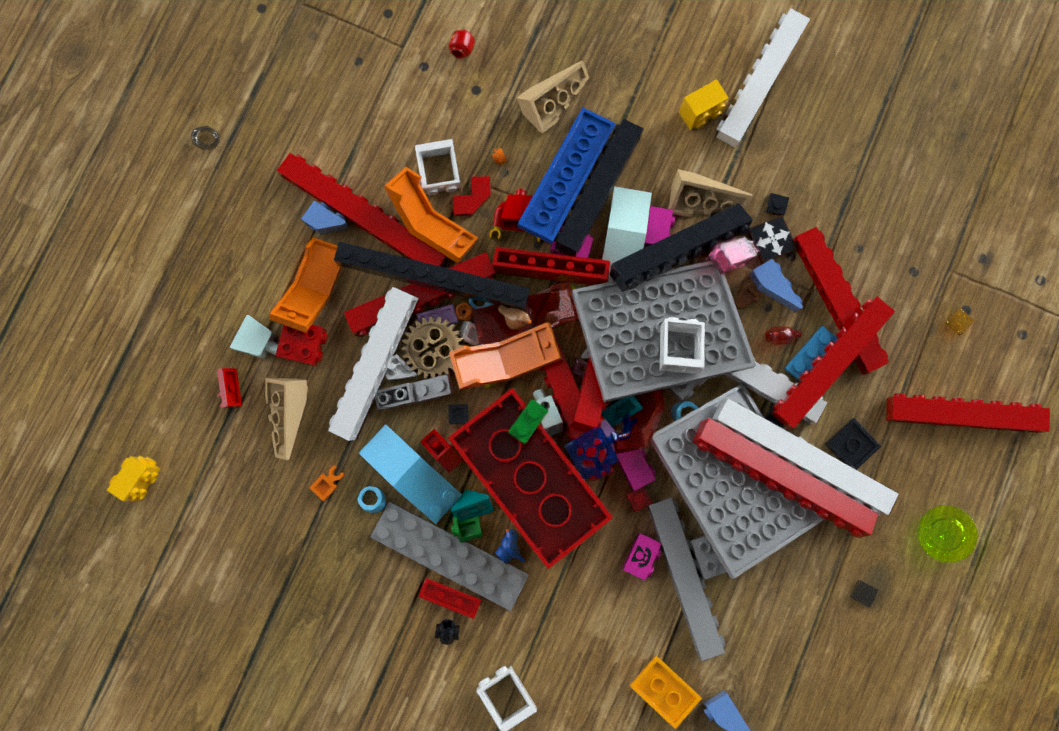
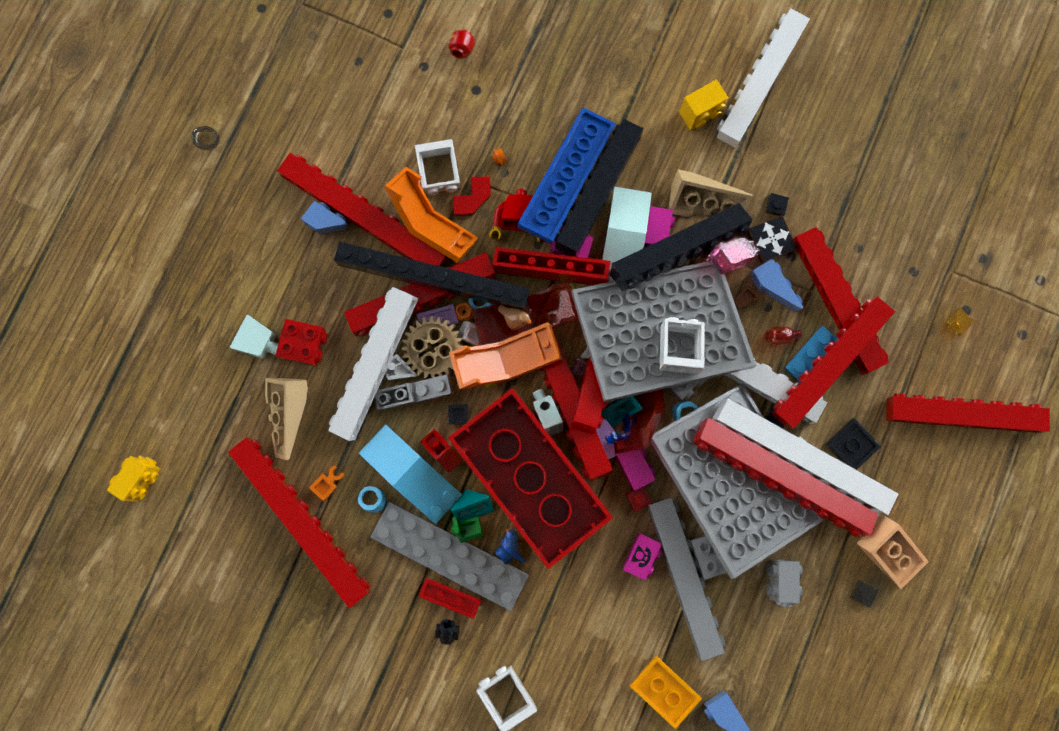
(229, 388): red plate -> none
(300, 522): none -> red brick
(310, 288): orange windscreen -> none
(528, 421): green plate -> none
(548, 98): tan wedge -> none
(586, 441): clear blue piece -> none
(784, 582): none -> light grey brick
(893, 552): none -> light nougat slope
(947, 534): clear neon green piece -> none

